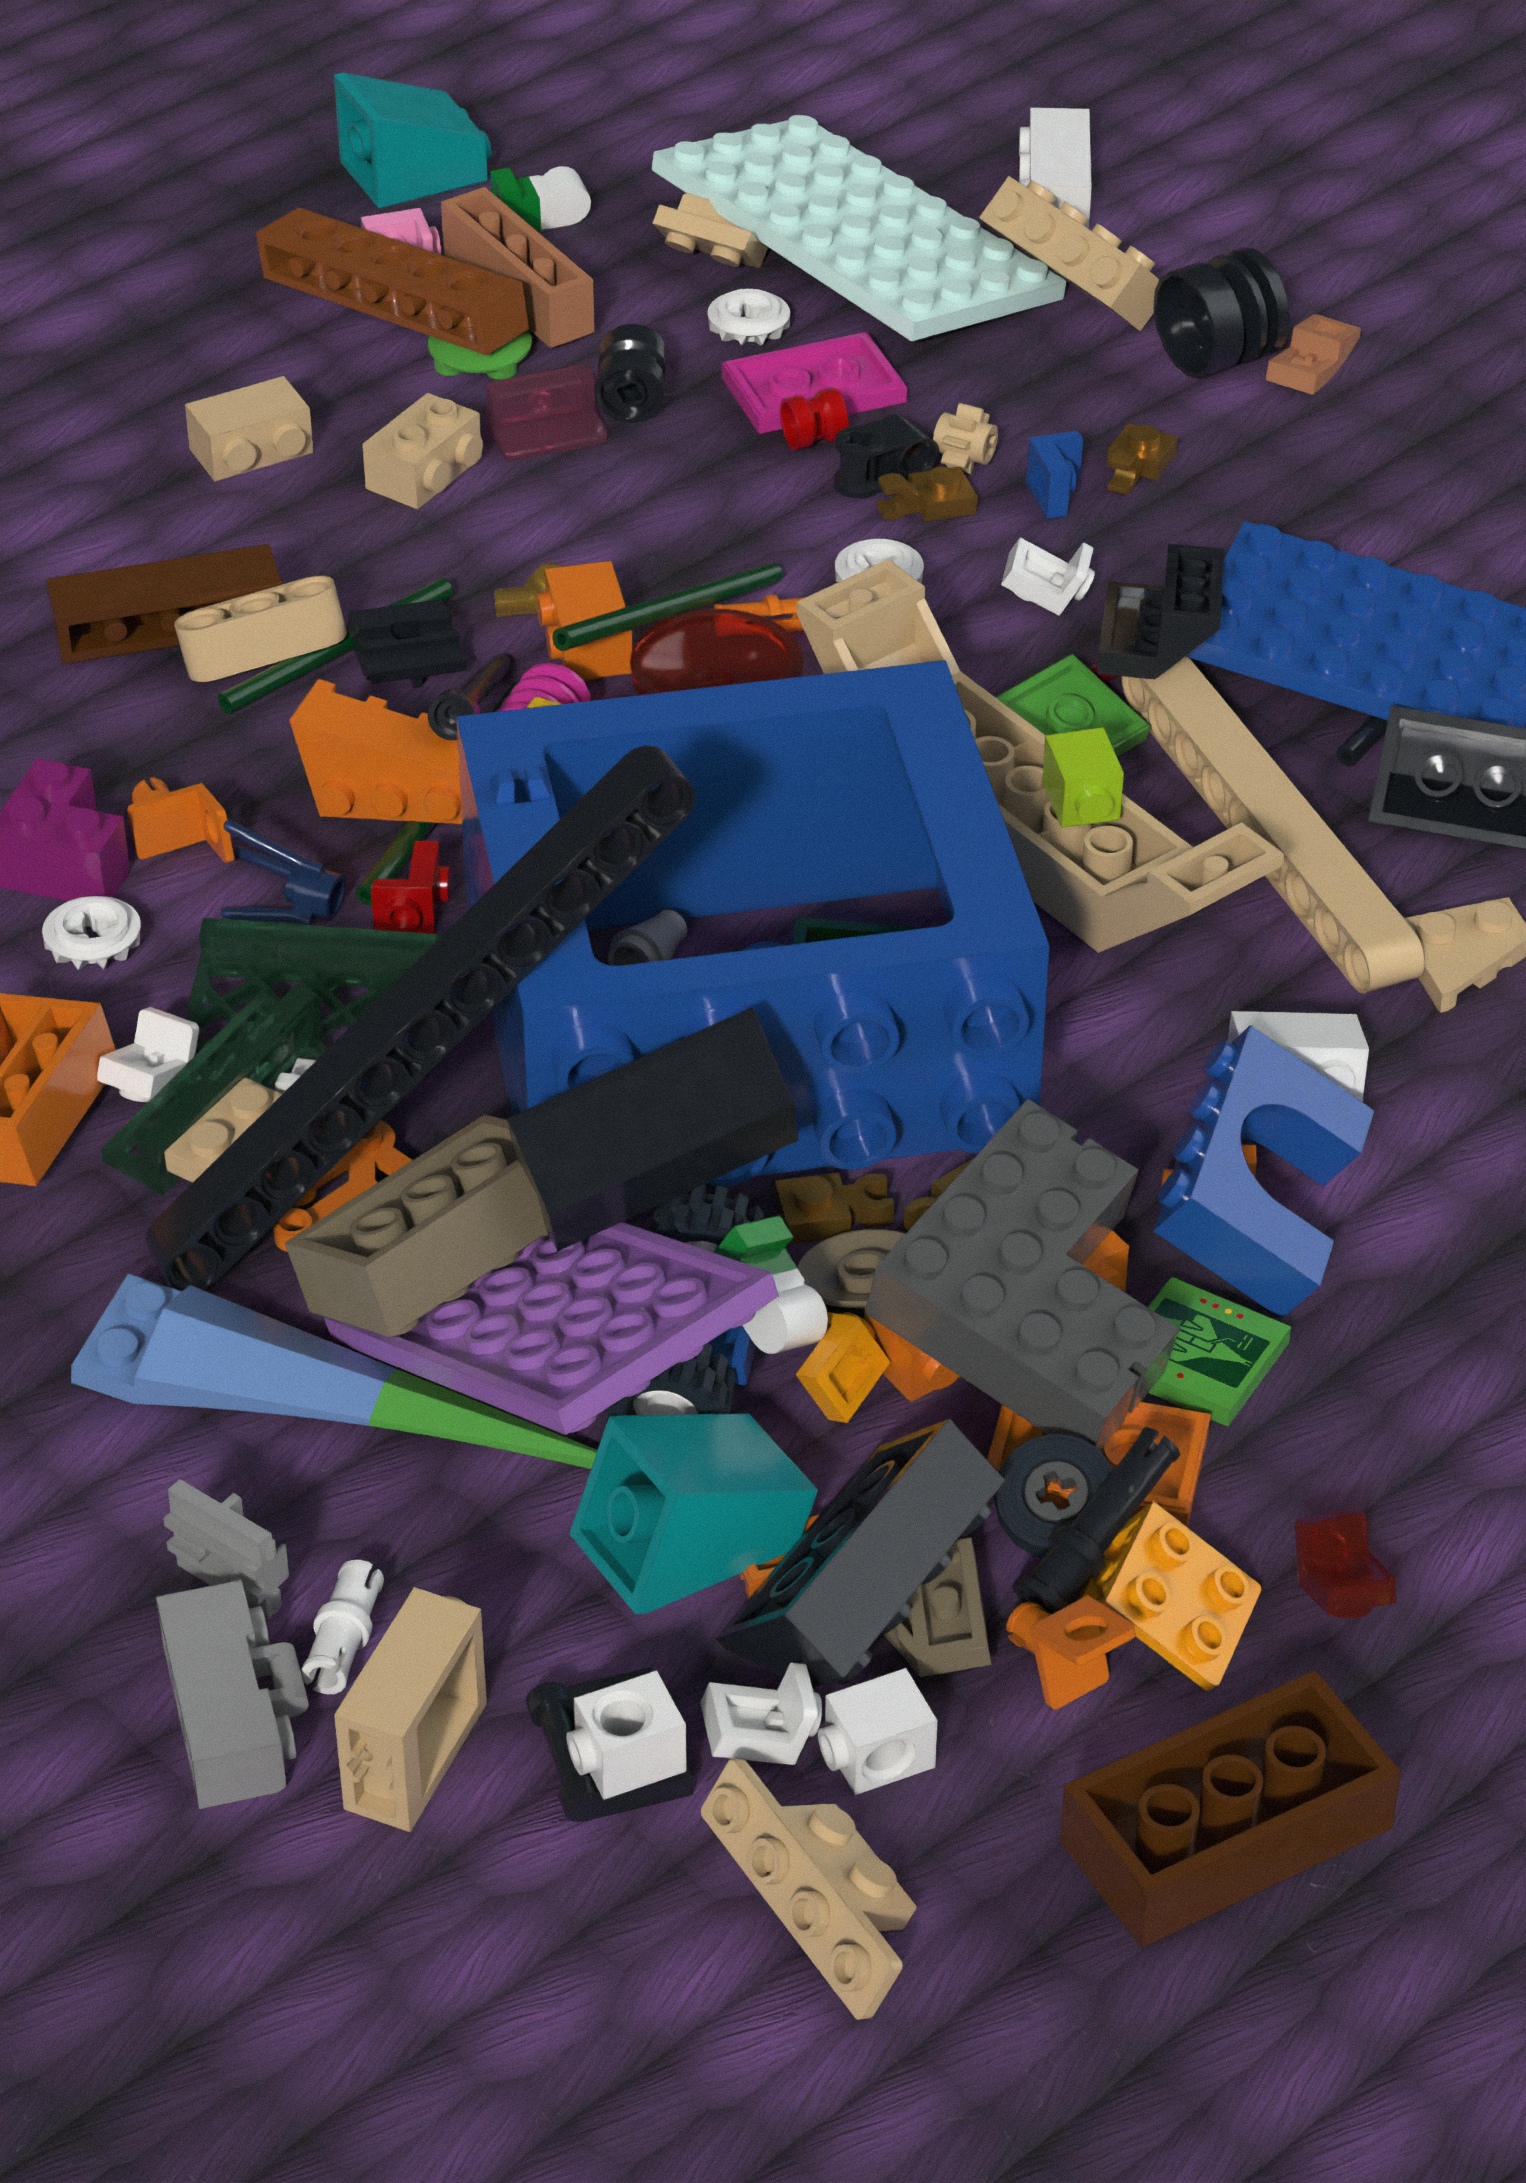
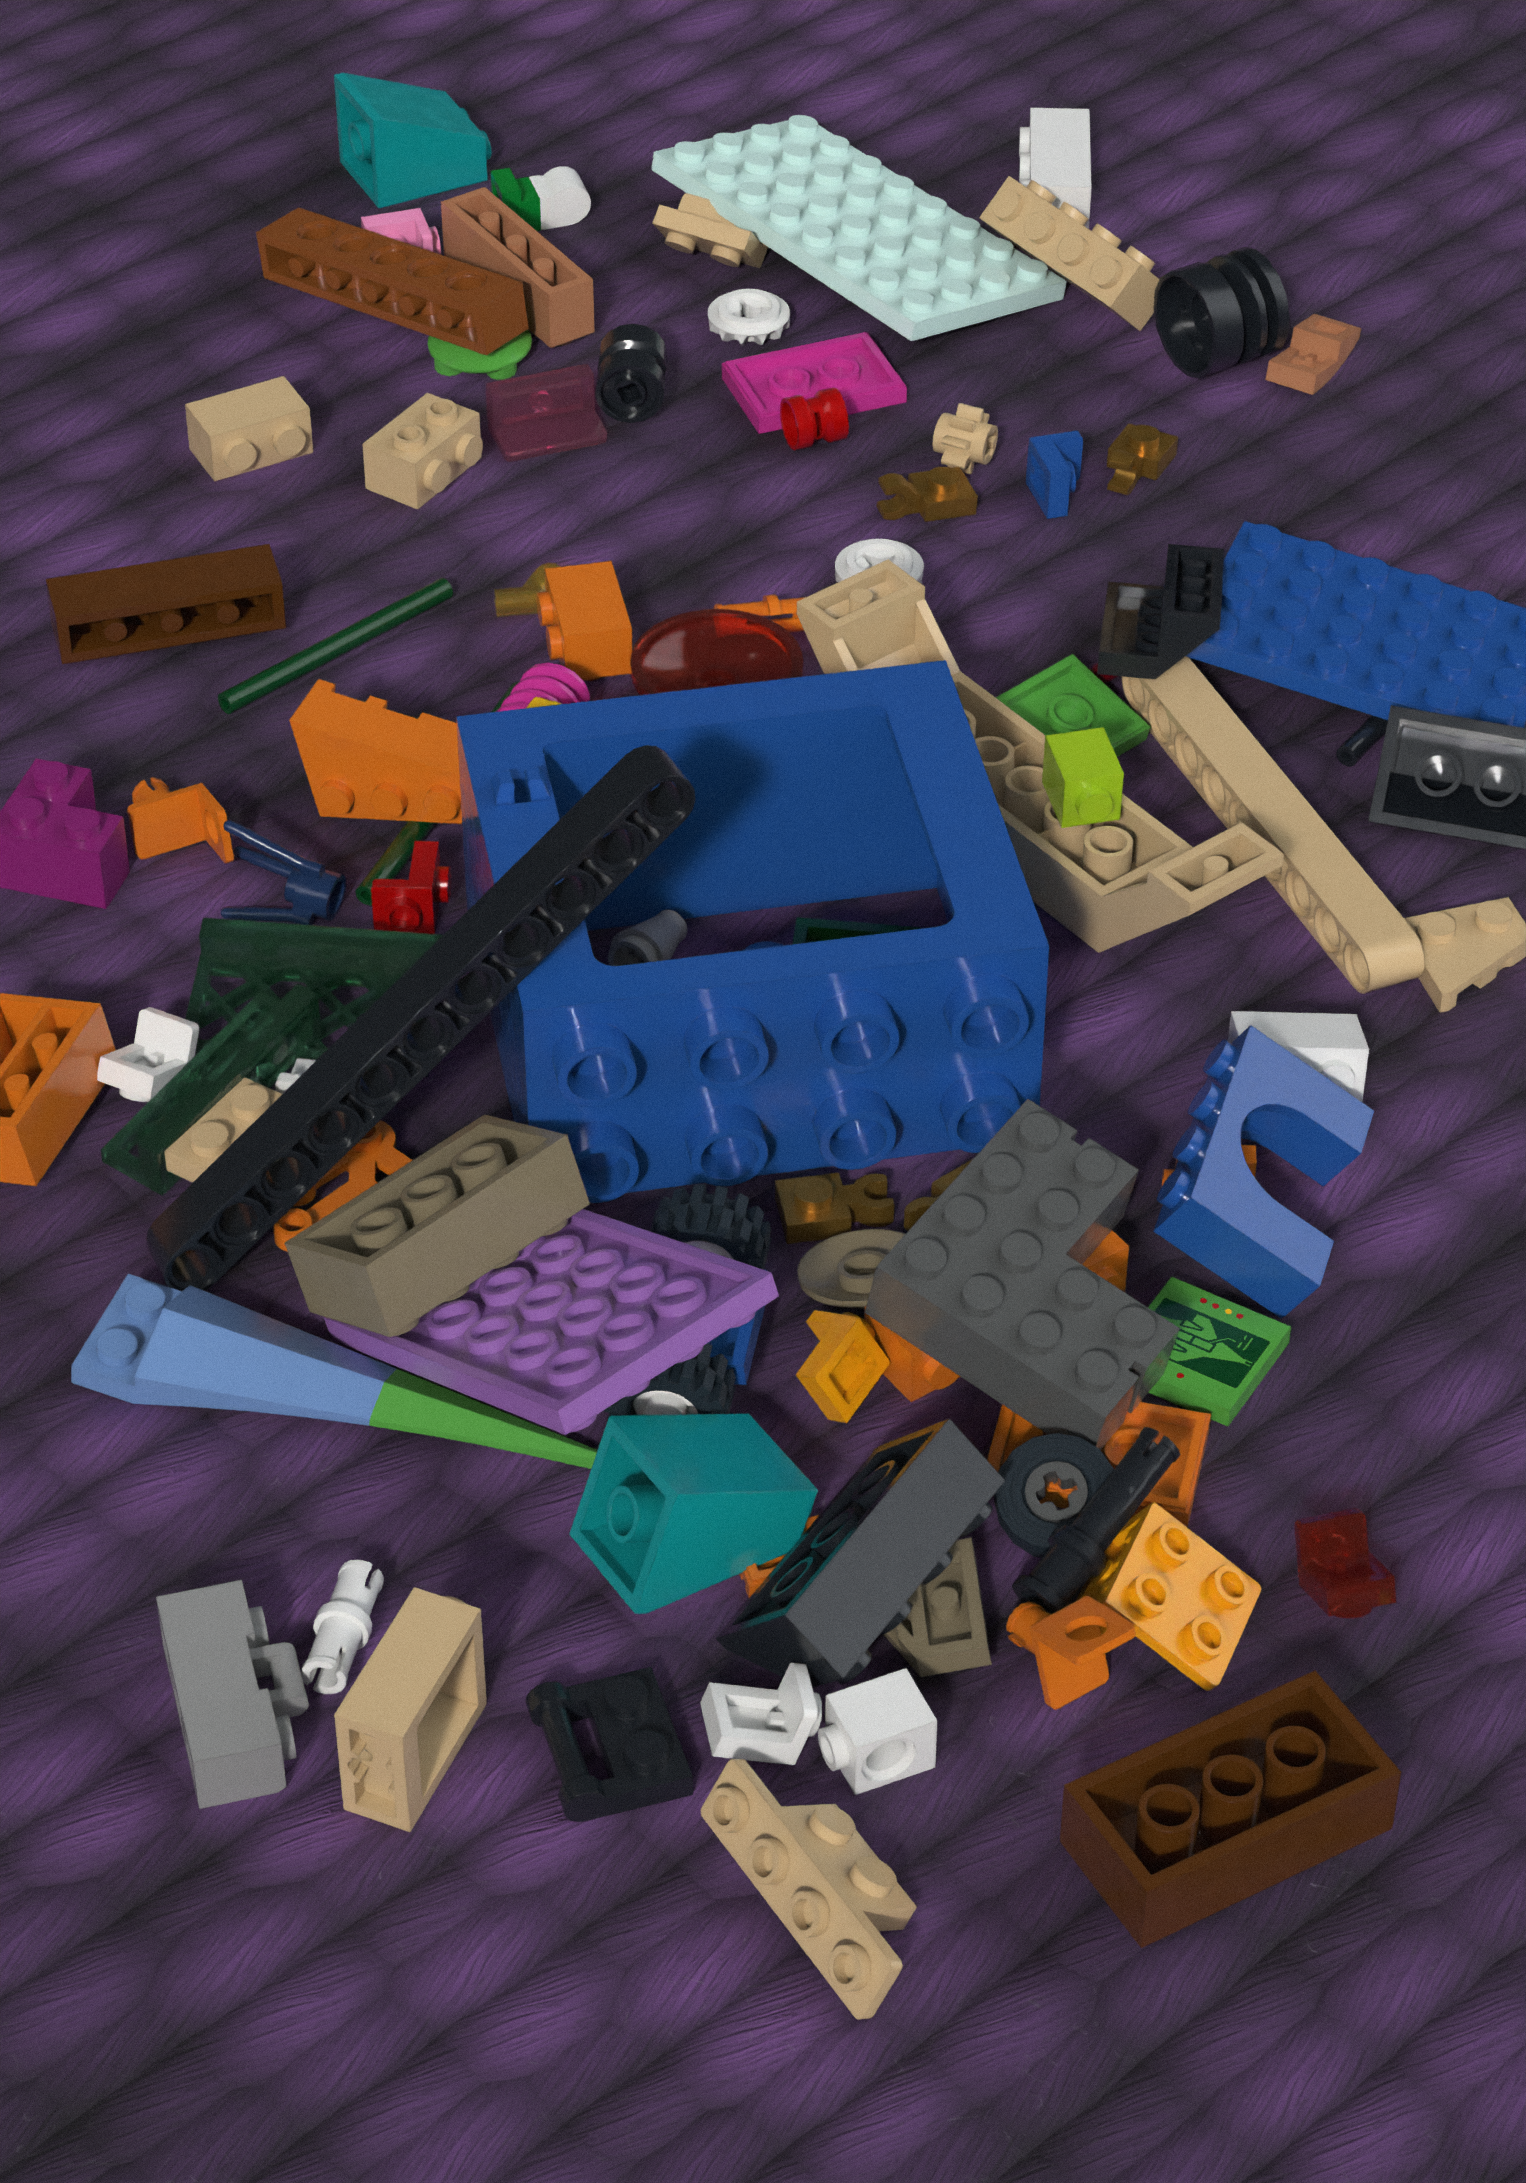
(109, 917): white gear -> none
(224, 1546): light grey piece -> none
(260, 628): tan beam -> none
(406, 642): black piece -> none
(465, 701): black piece -> none
(628, 1735): white brick -> none
(654, 1128): black slope -> none
(666, 606): dark green piece -> none
(799, 1312): leg -> none
(878, 450): black piece -> none
(1046, 578): white bracket -> none

